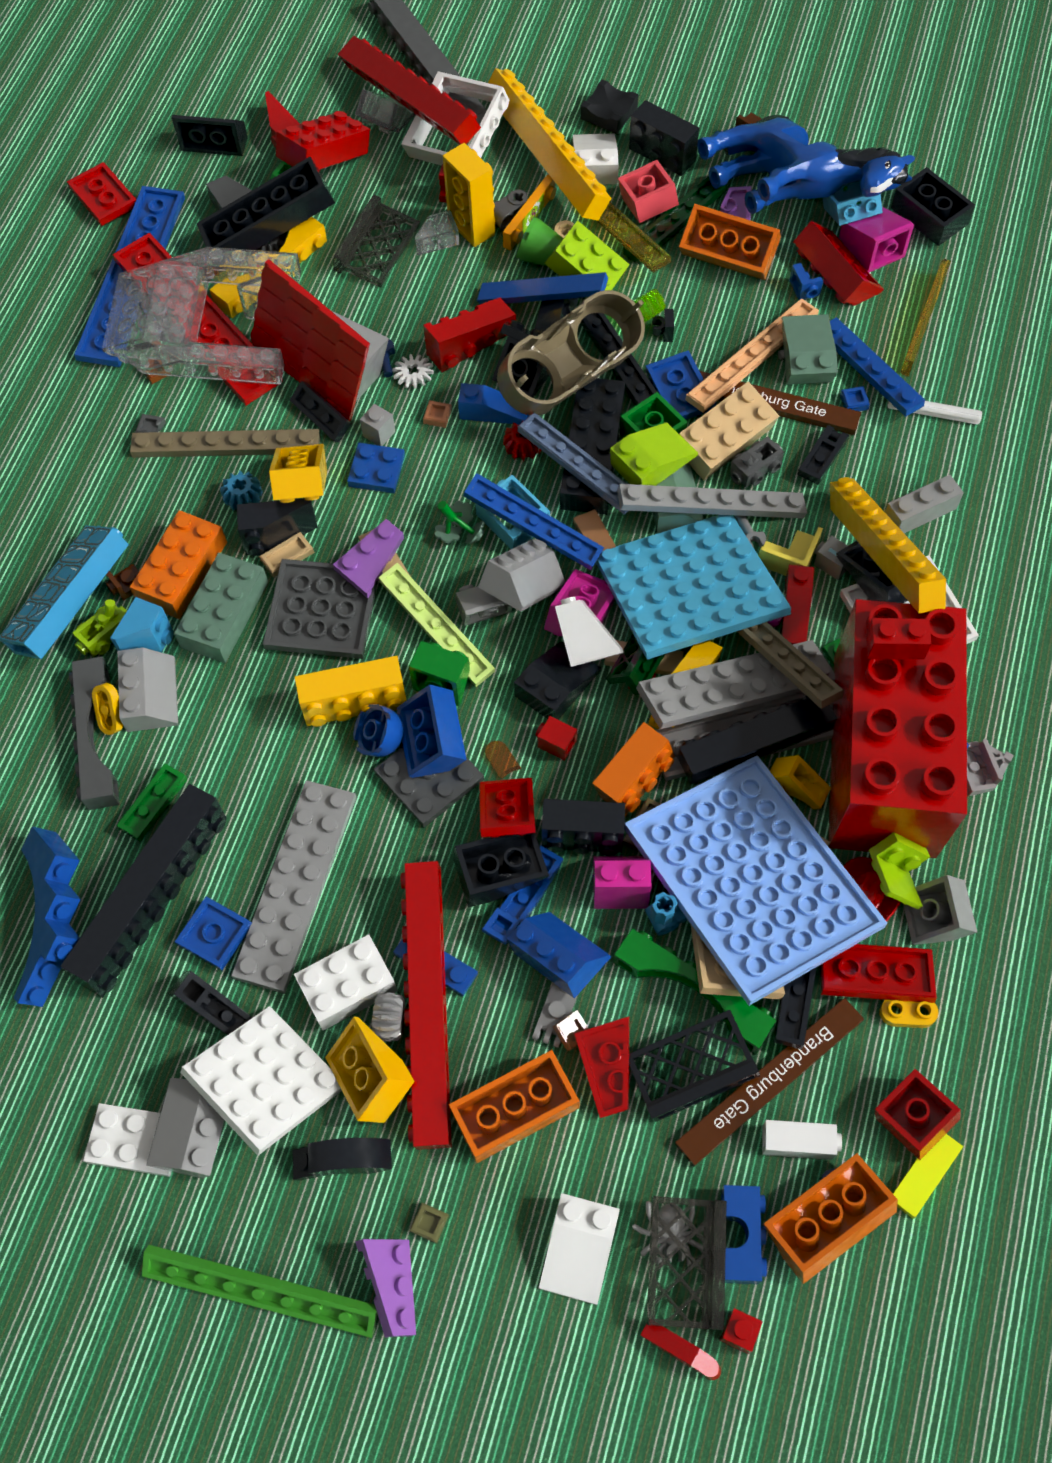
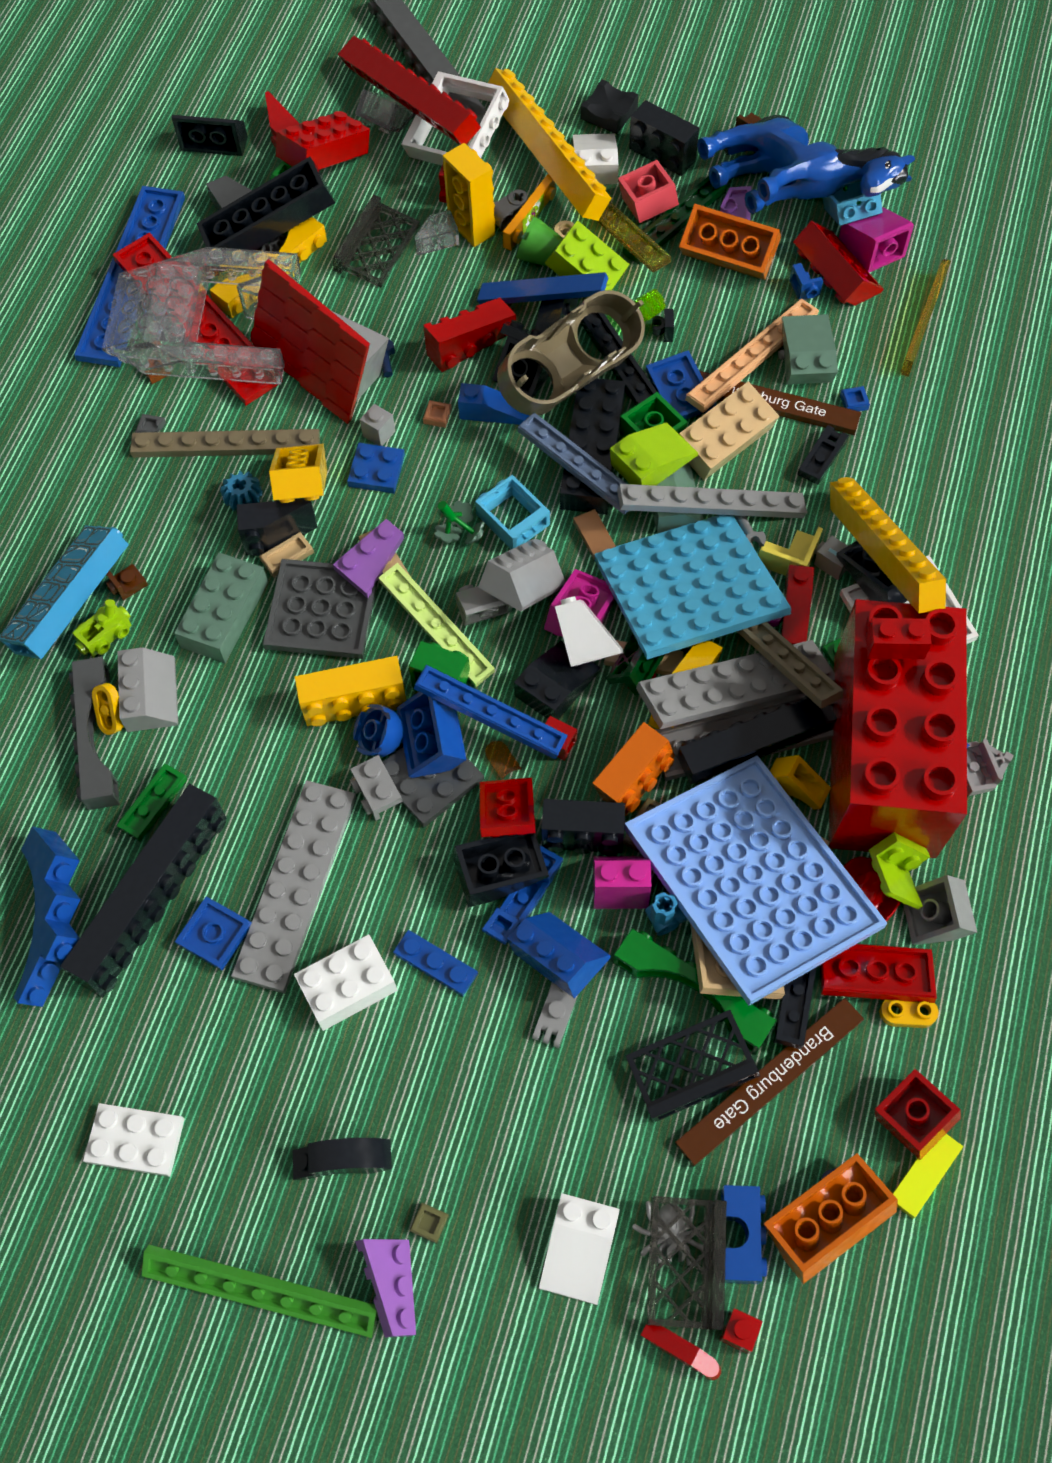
(102, 193): red plate -> none
(144, 627): dark azure slope -> none
(179, 563): orange brick -> none
(185, 1132): light grey slope -> none
(208, 1003): black slope -> none
(262, 1079): white plate -> none
(320, 411): black plate -> none
(368, 1072): yellow slope -> none
(375, 786): none -> light grey bracket
(388, 1016): light grey gear -> none
(414, 378): white gear -> none
(426, 1006): red brick -> none
(490, 712): none -> blue tile
(514, 1106): orange brick -> none
(518, 445): red gear -> none
(533, 521): blue plate -> none
(567, 1027): tile -> none
(606, 1063): red wing -> none
(749, 467): dark grey brick -> none
(800, 1139): white brick -> none
(875, 370): blue plate -> none
(925, 504): light grey brick -> none
(932, 206): black brick -> none
(948, 412): white axle -> none

